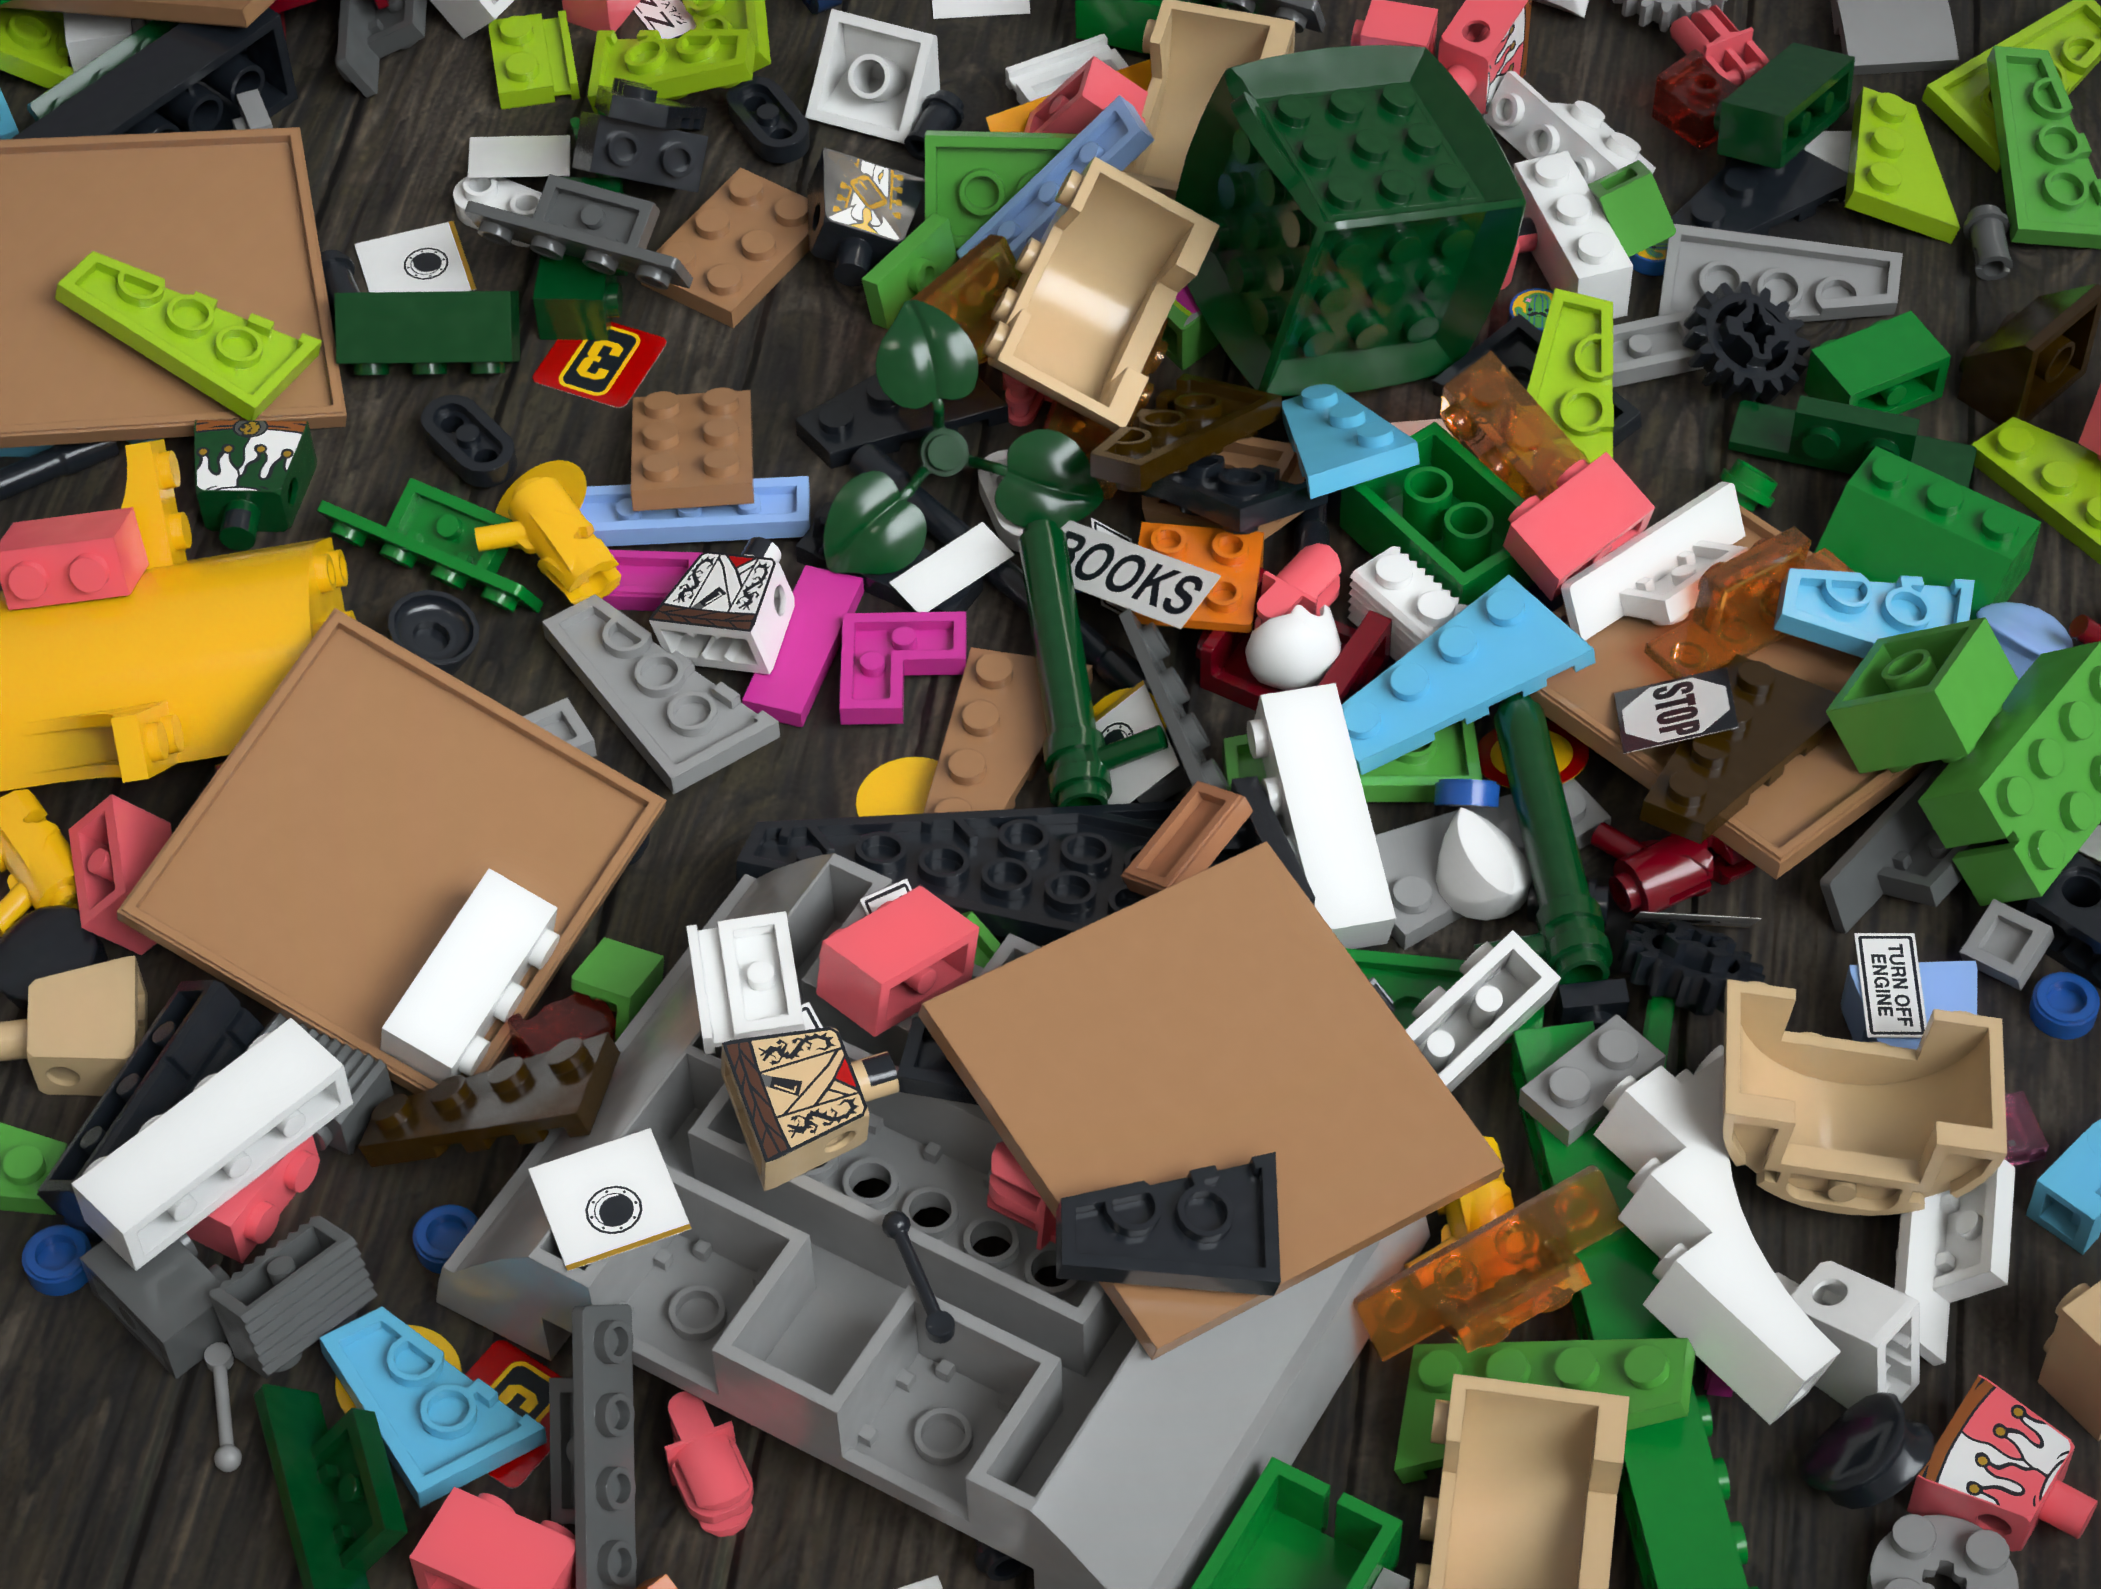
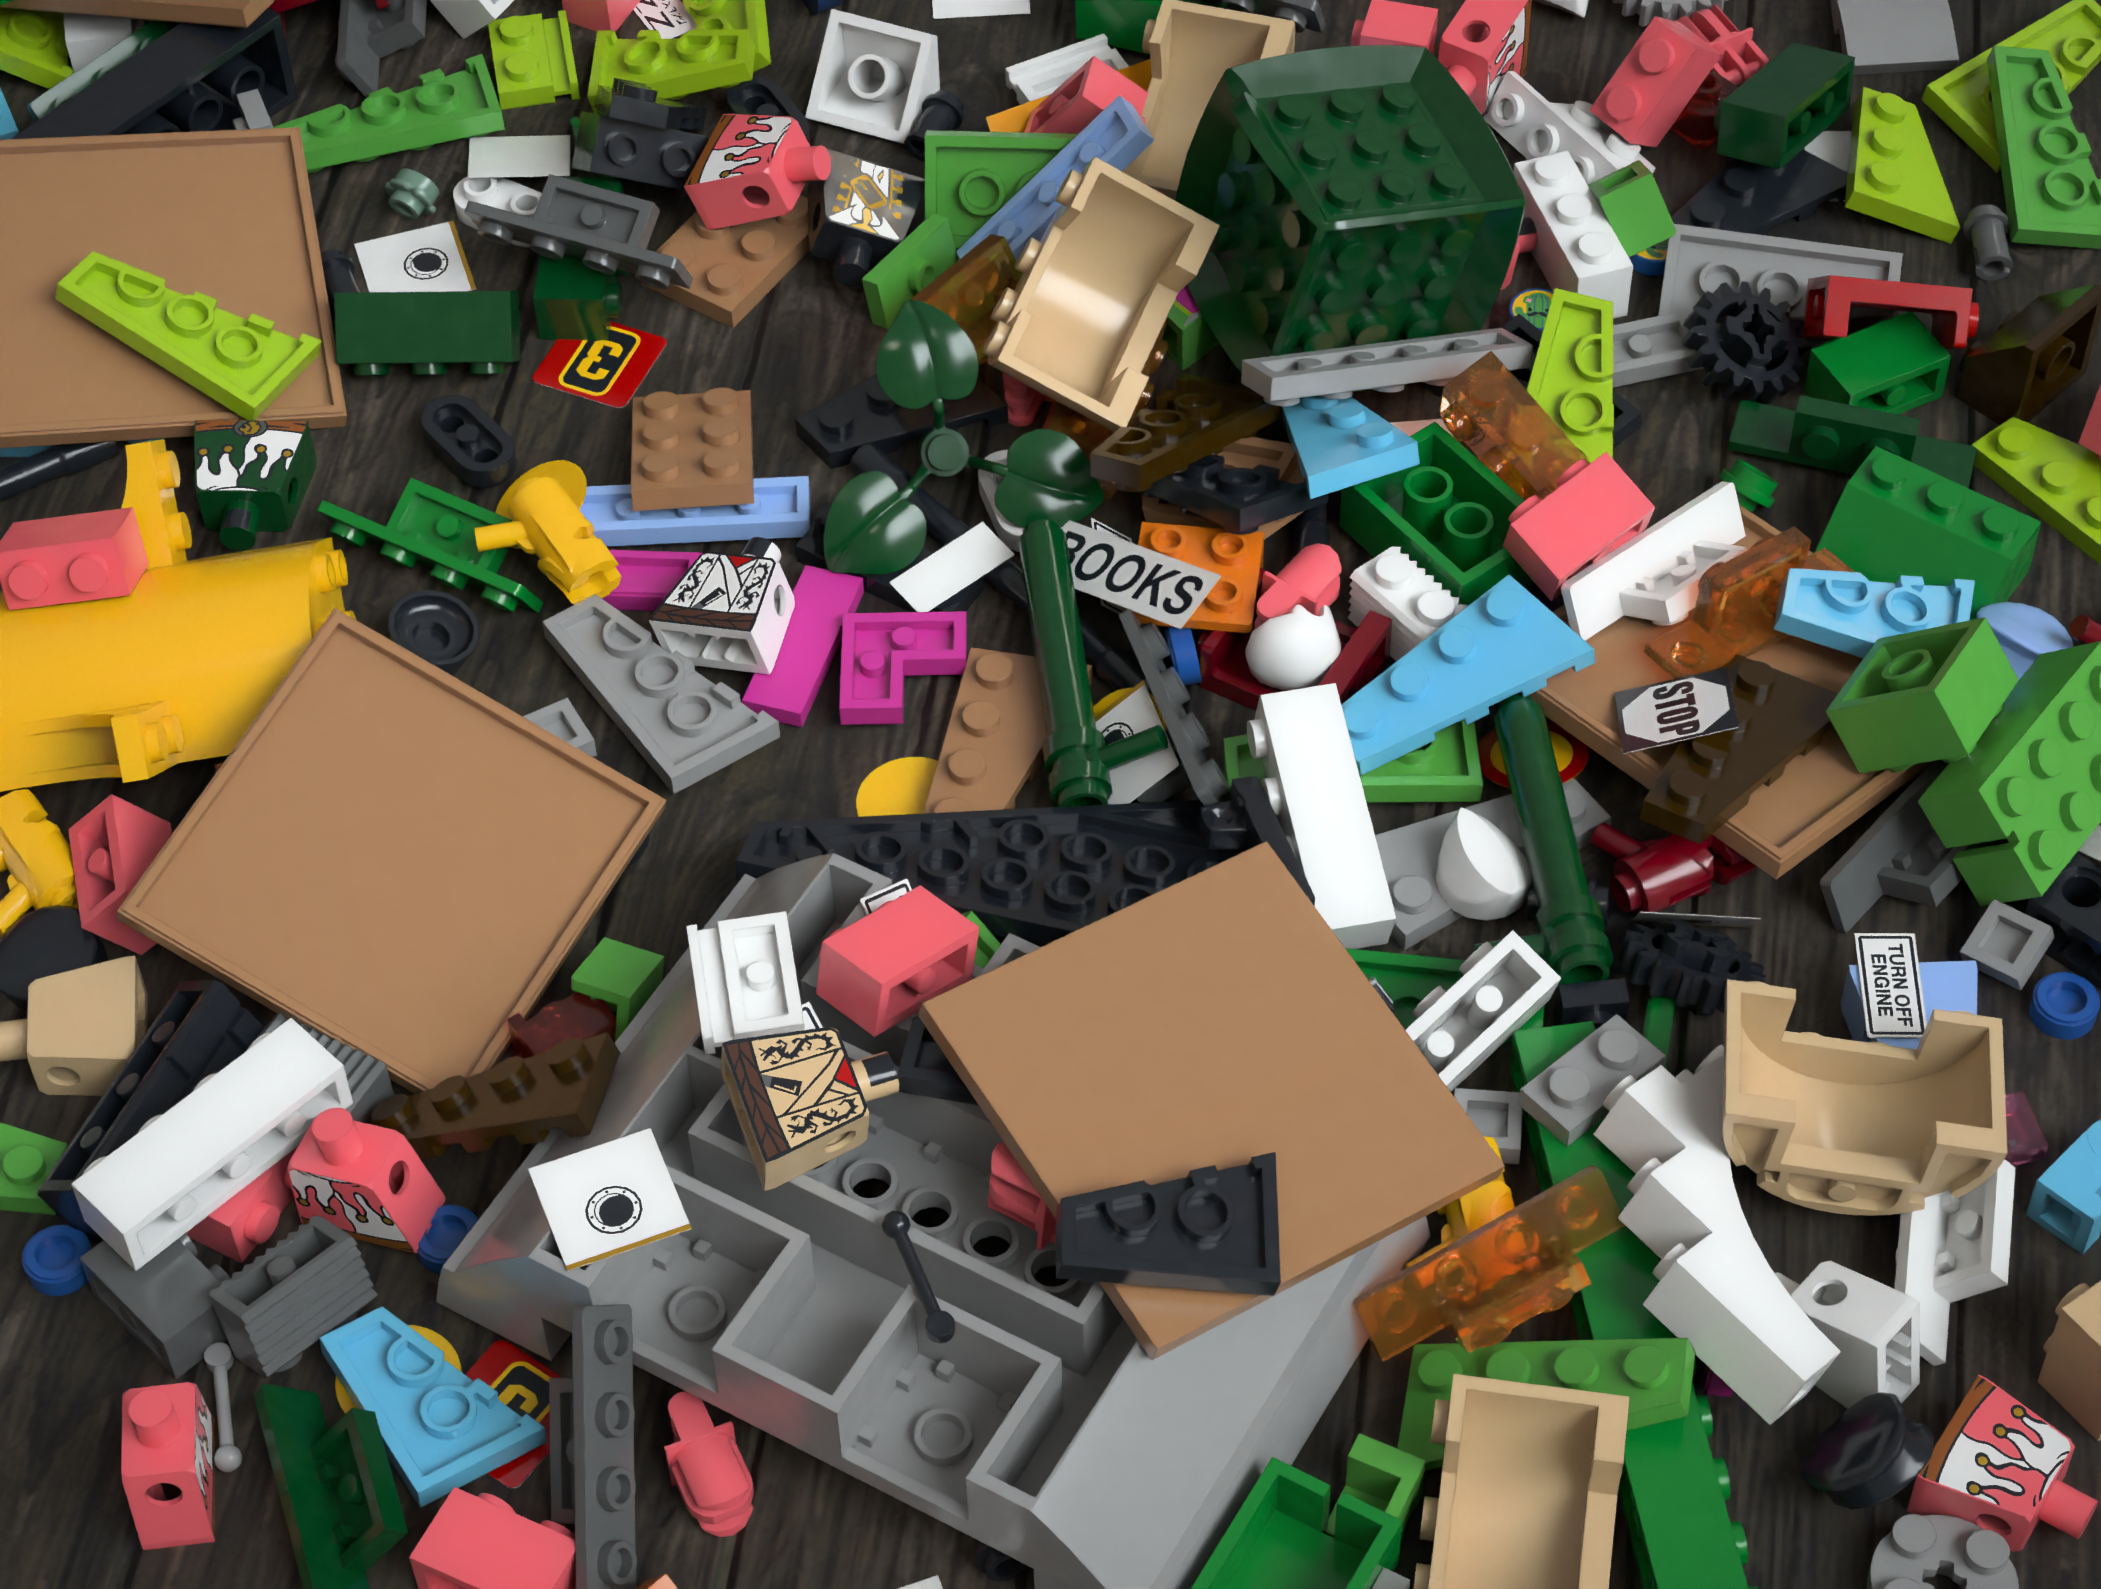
(170, 1441): none -> coral torso
(363, 1181): none -> coral torso
(412, 119): none -> bright green wing
(412, 194): none -> sand green plate
(471, 980): white brick -> none
(753, 169): none -> coral torso
(1183, 654): none -> blue tile
(1188, 839): nougat tile -> none
(1379, 365): none -> light grey plate
(1383, 1479): none -> bright green panel
(1467, 793): blue tile -> none
(1495, 1116): none -> light grey plate
(1655, 82): none -> coral brick
(1831, 296): none -> red panel

